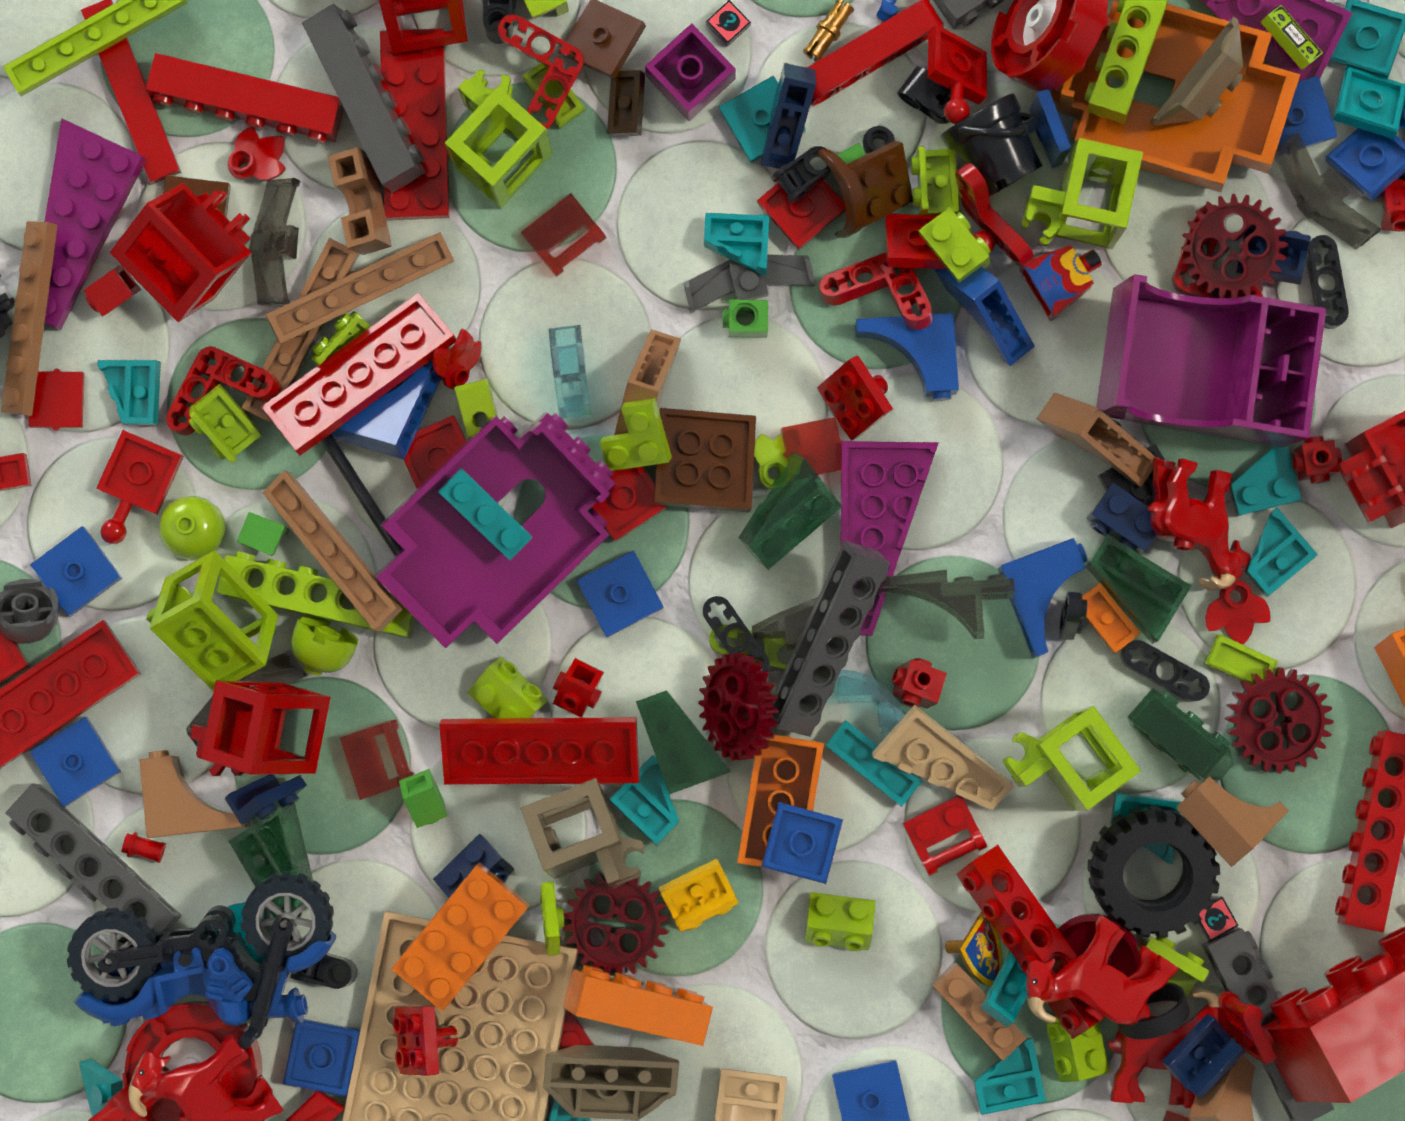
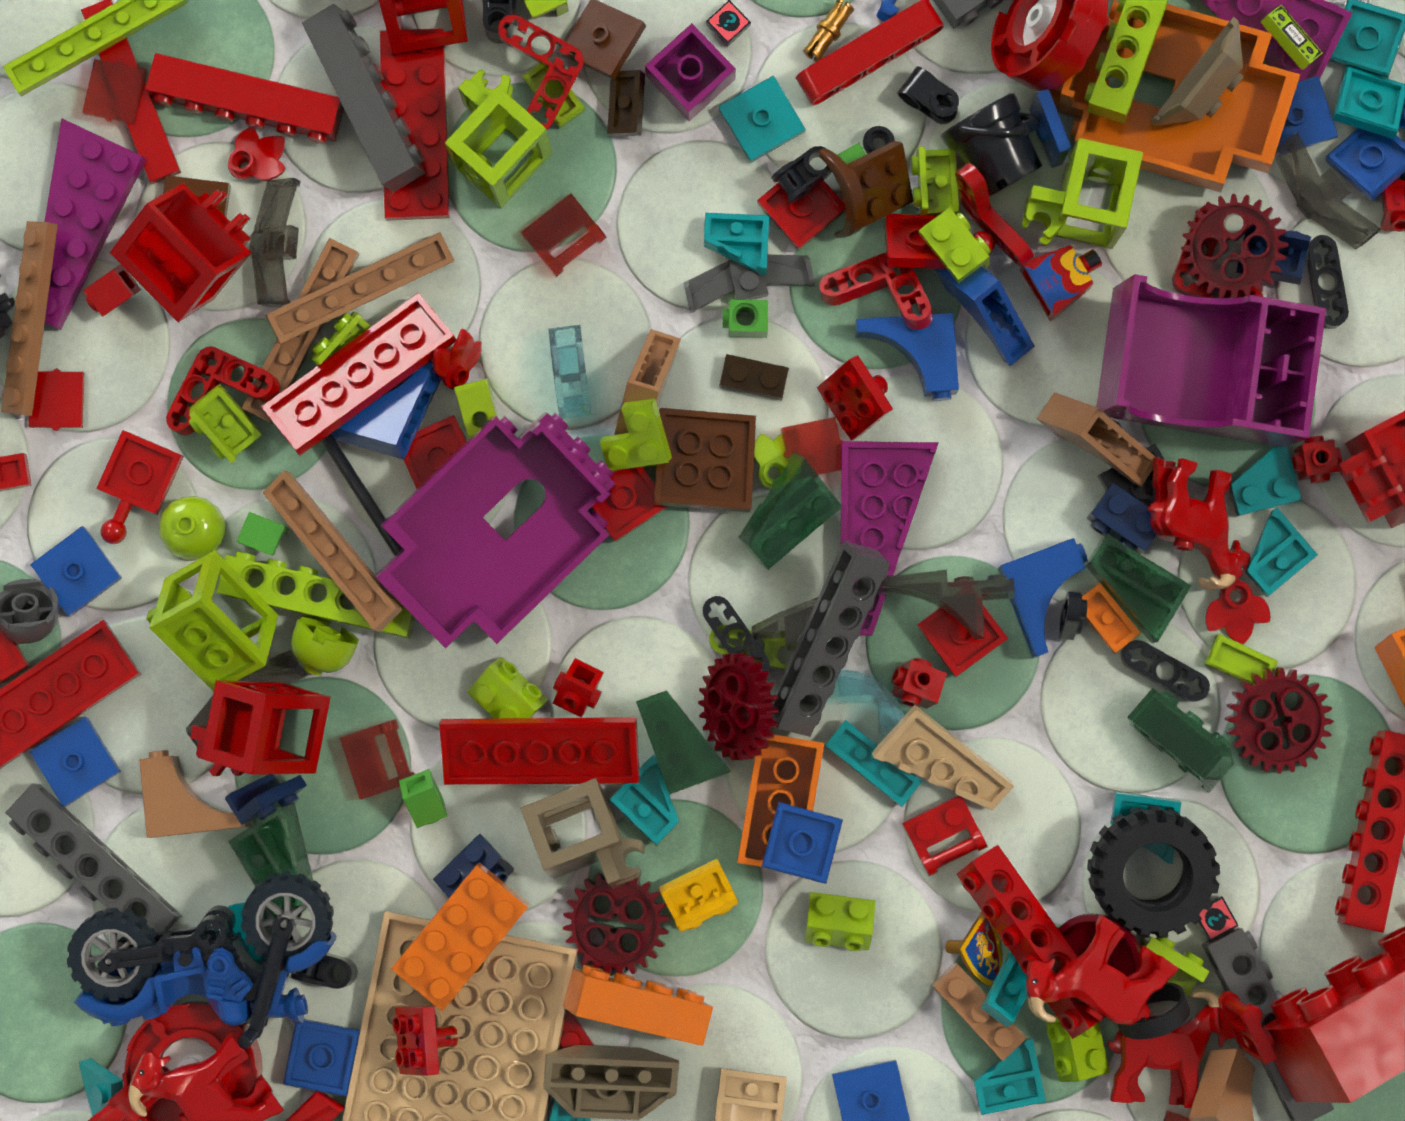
(114, 91): none -> clear red piece
(134, 389): teal wing -> none
(143, 847): red pin -> none
(366, 224): medium nougat arch -> none
(485, 514): teal plate -> none
(551, 917): lime plate -> none
(620, 594): blue plate -> none
(754, 377): none -> dark brown plate
(788, 115): dark blue slope -> none
(955, 643): none -> red plate
(959, 68): red plate -> none
(1045, 757): lime piece -> none
(1203, 1057): dark blue bracket -> none
(1226, 821): medium nougat arch -> none

